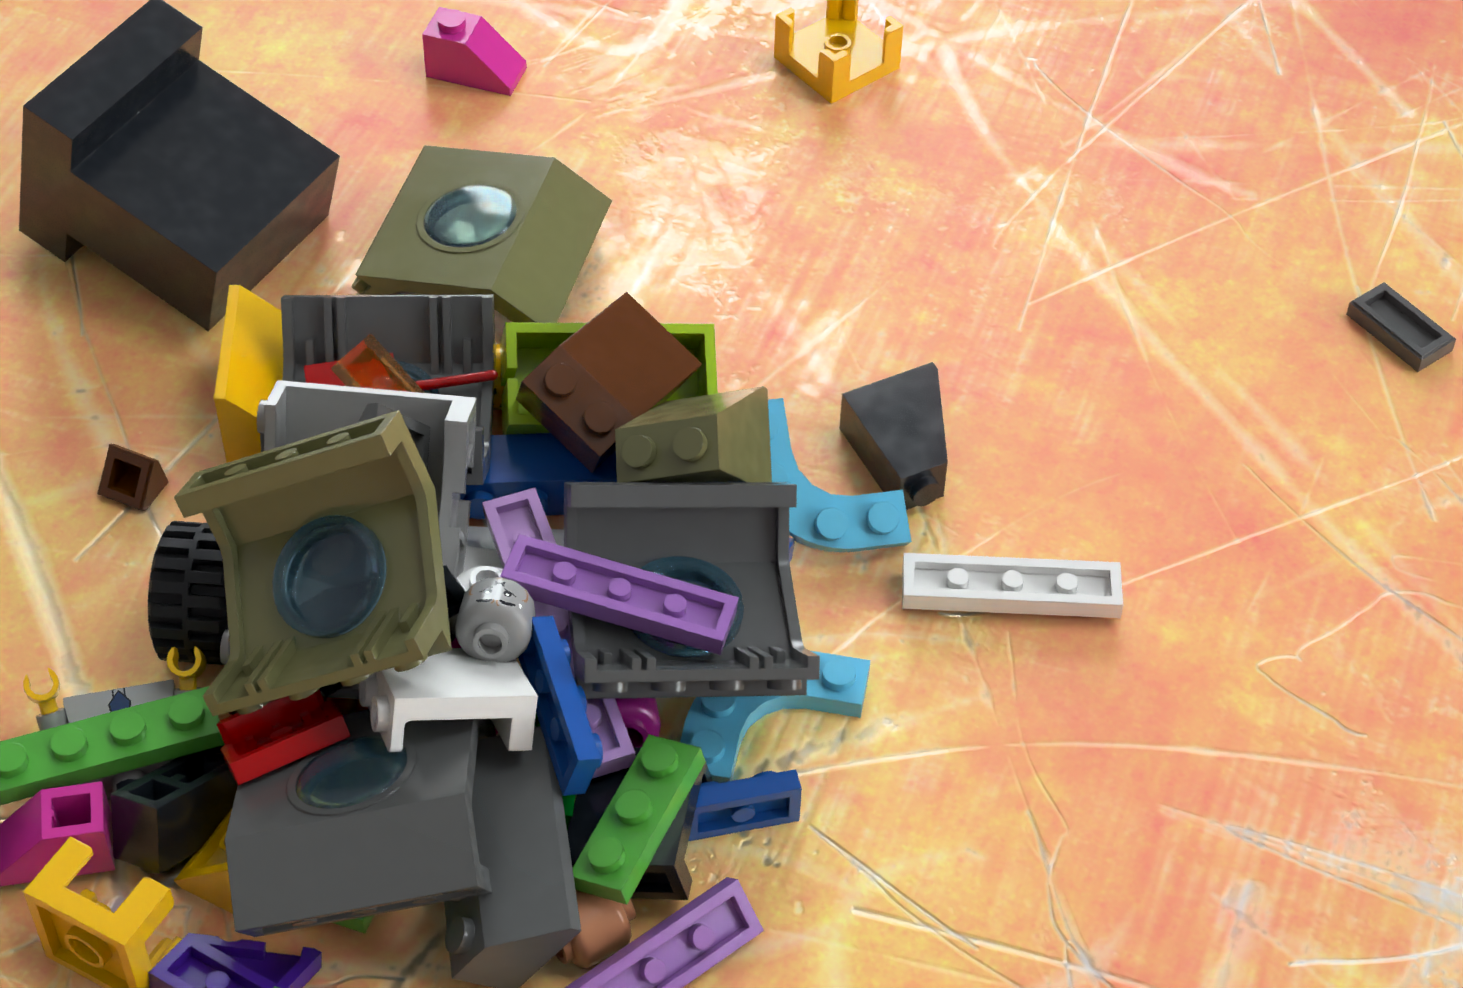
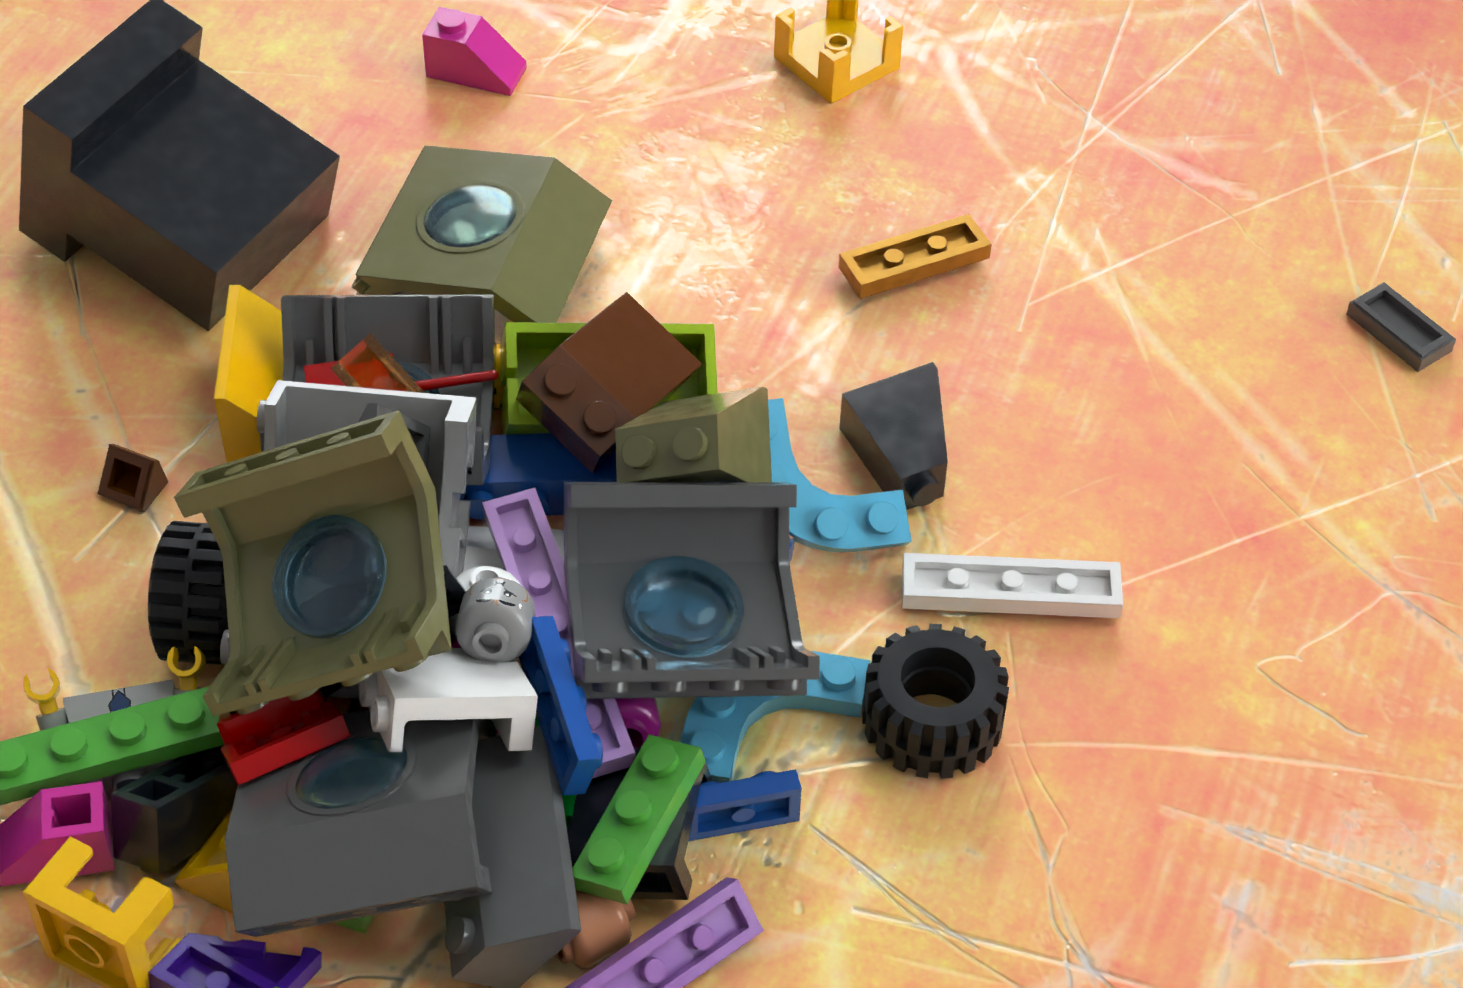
(622, 594): medium lavender plate -> none
(914, 256): none -> pearl gold plate
(930, 736): none -> black tyre

